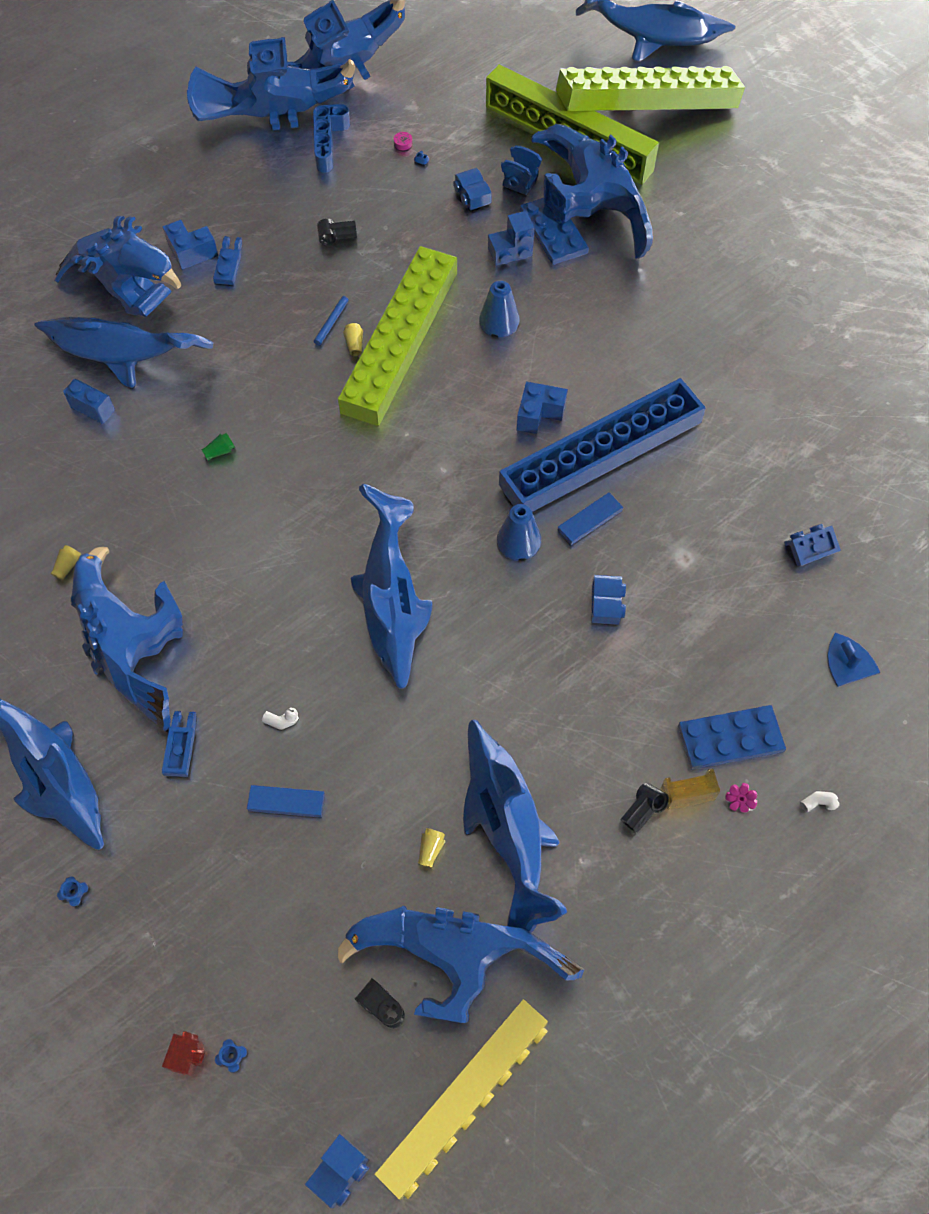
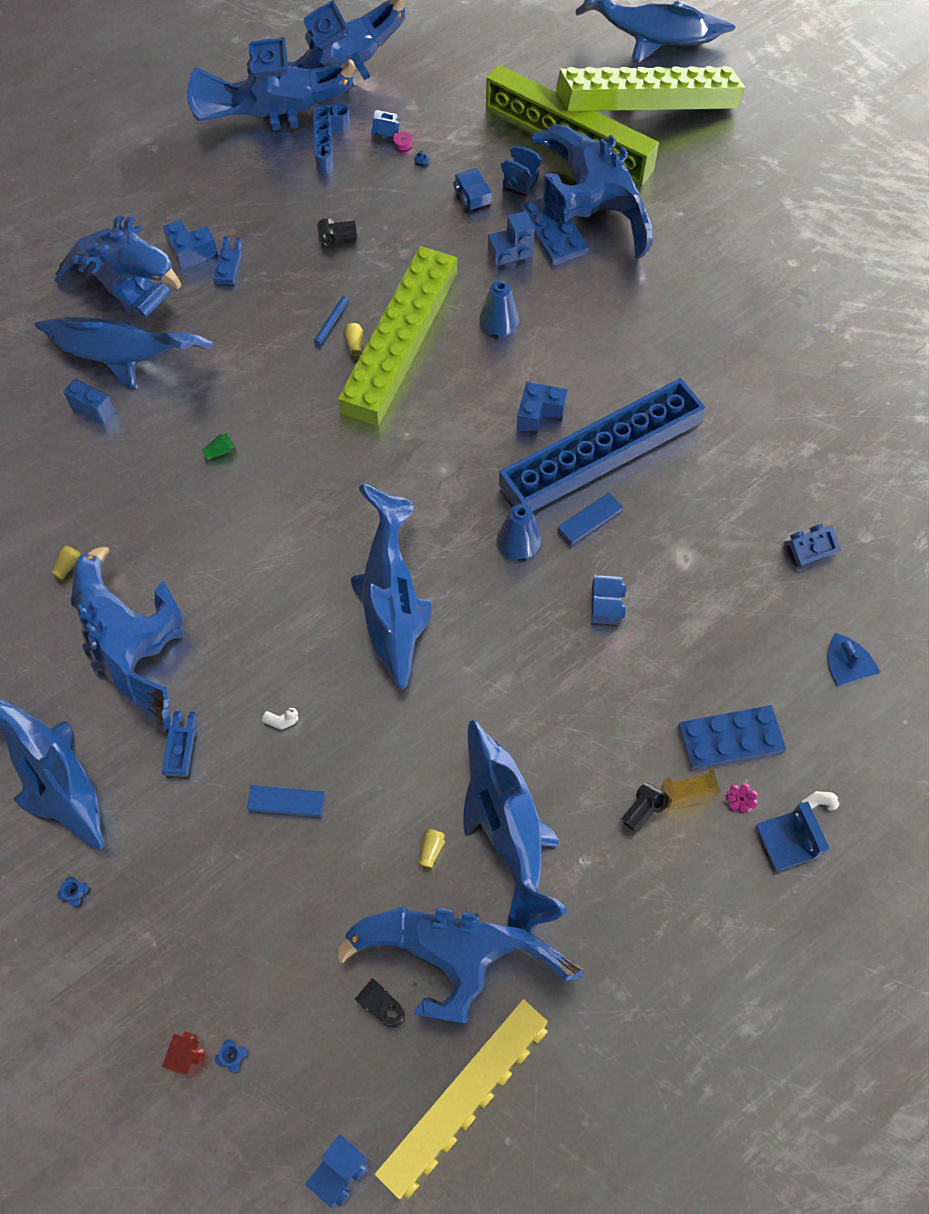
(385, 124): none -> blue brick
(793, 838): none -> blue bracket

